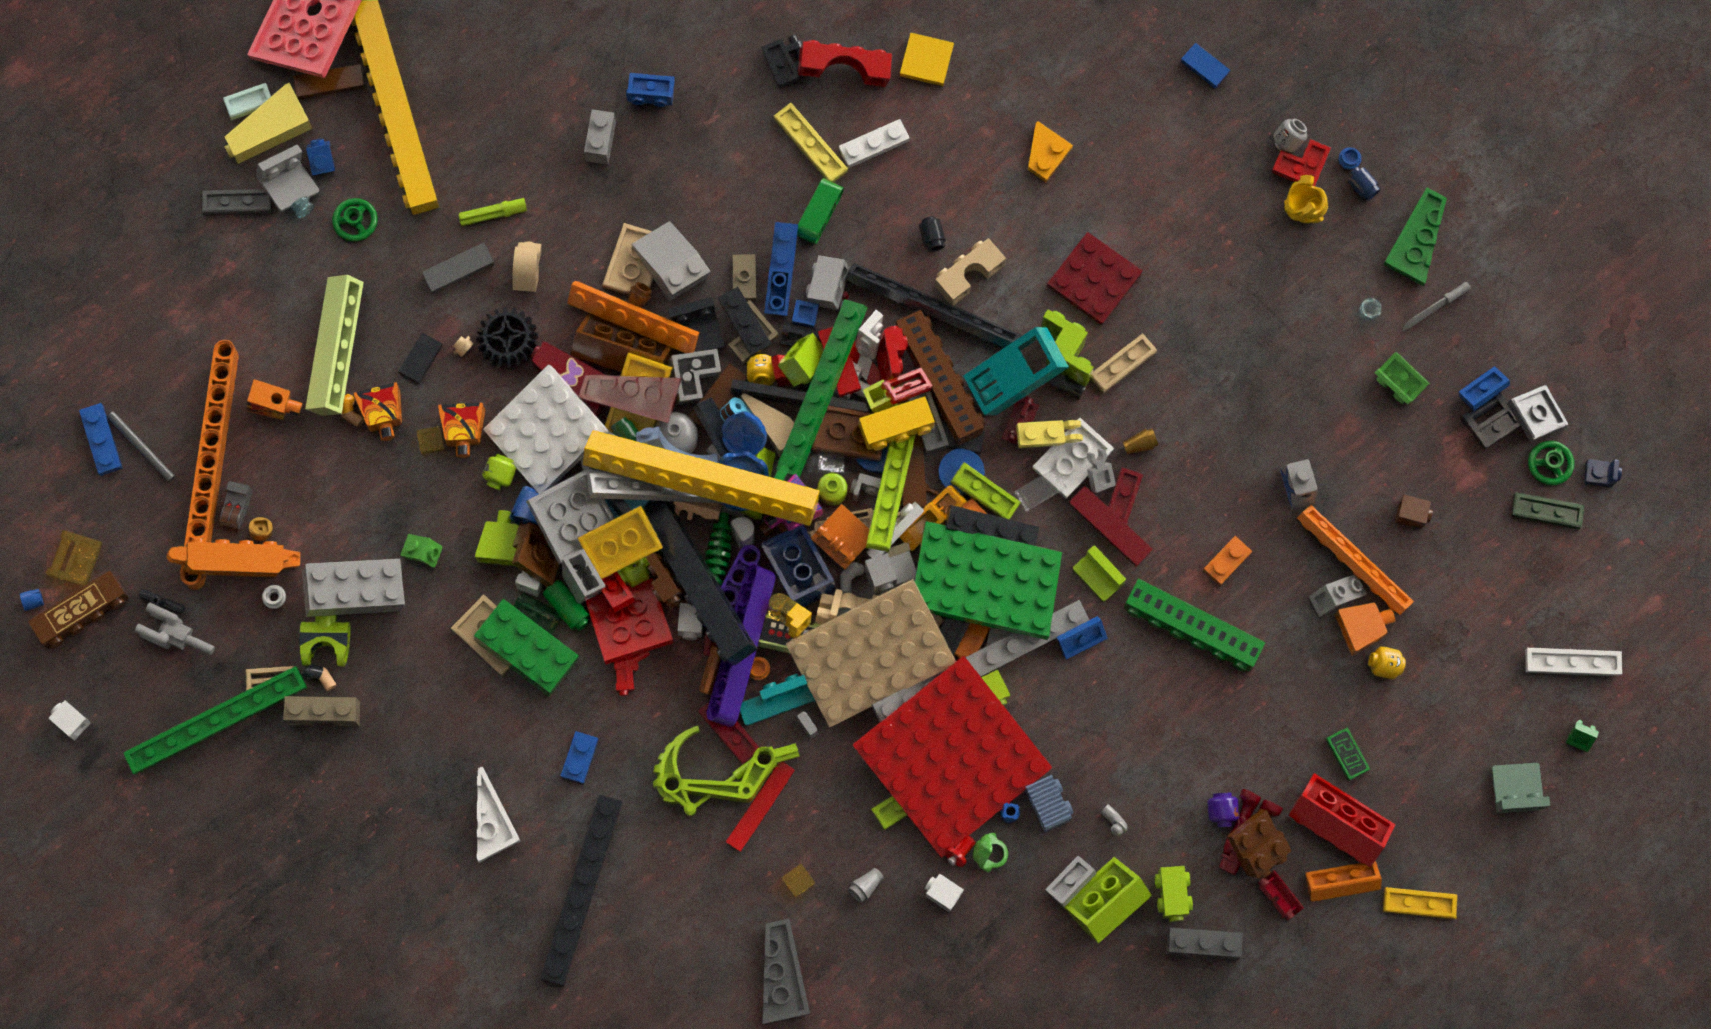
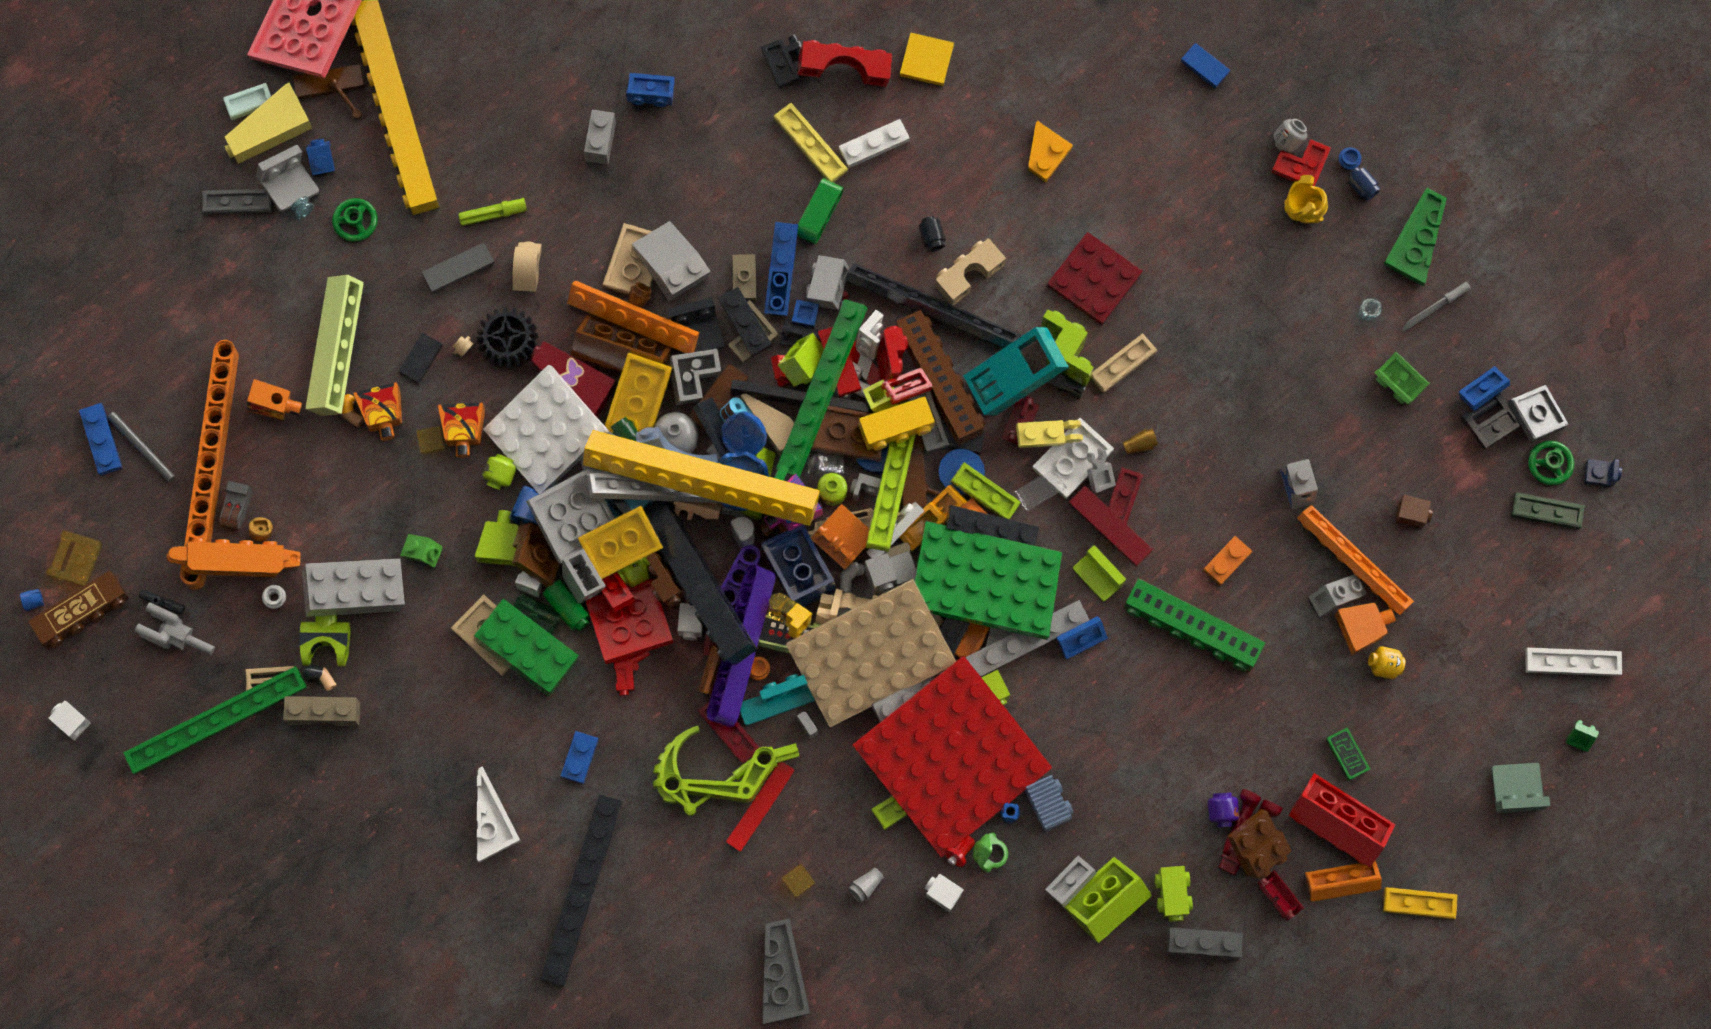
(356, 112): none -> reddish brown hinge
(639, 395): wing -> none
(719, 548): green piece -> none
(760, 370): yellow head -> none
(1119, 825): light grey arm -> none

